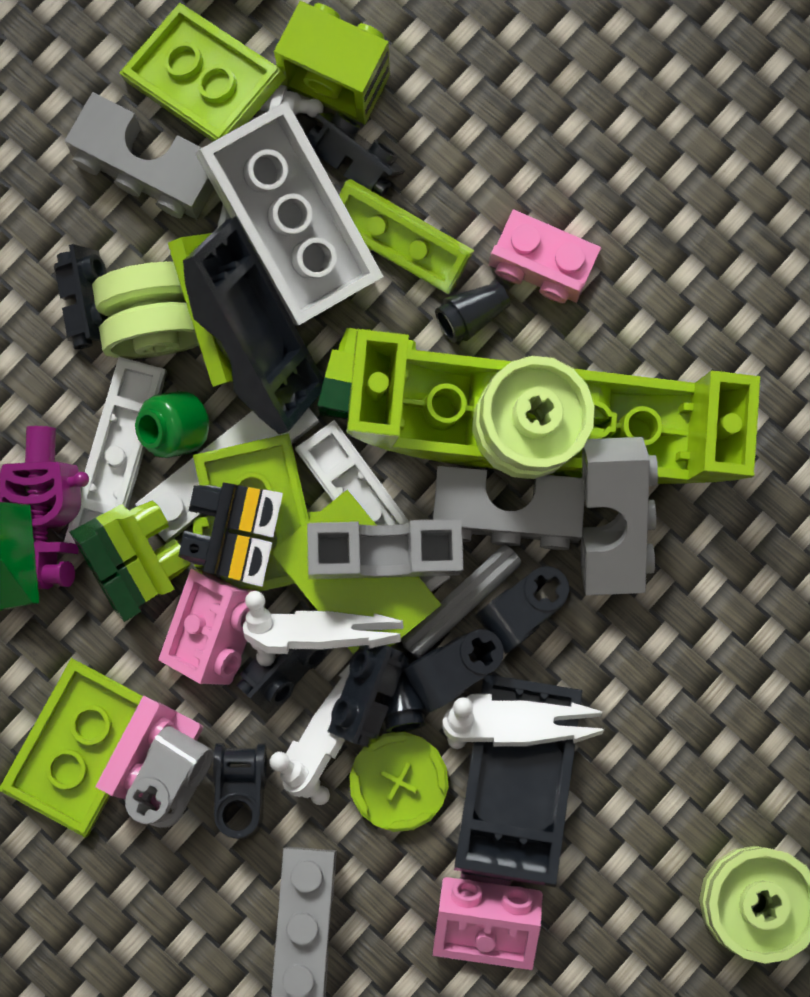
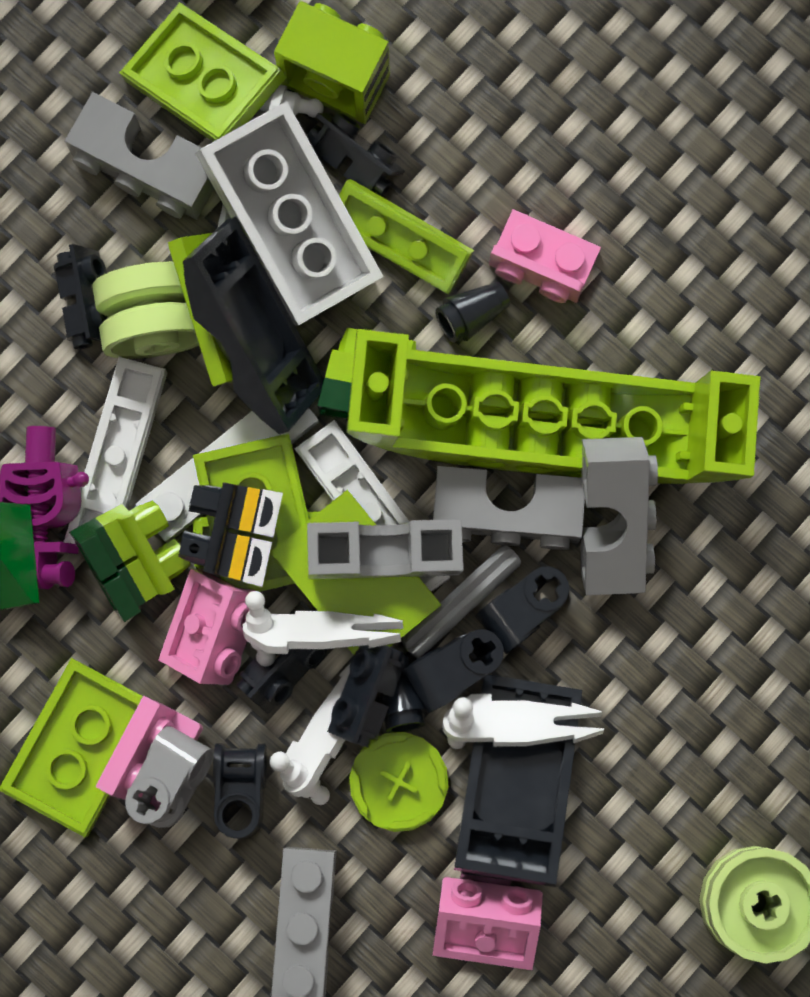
(172, 424): green head -> none
(551, 394): yellowish green wheel -> none

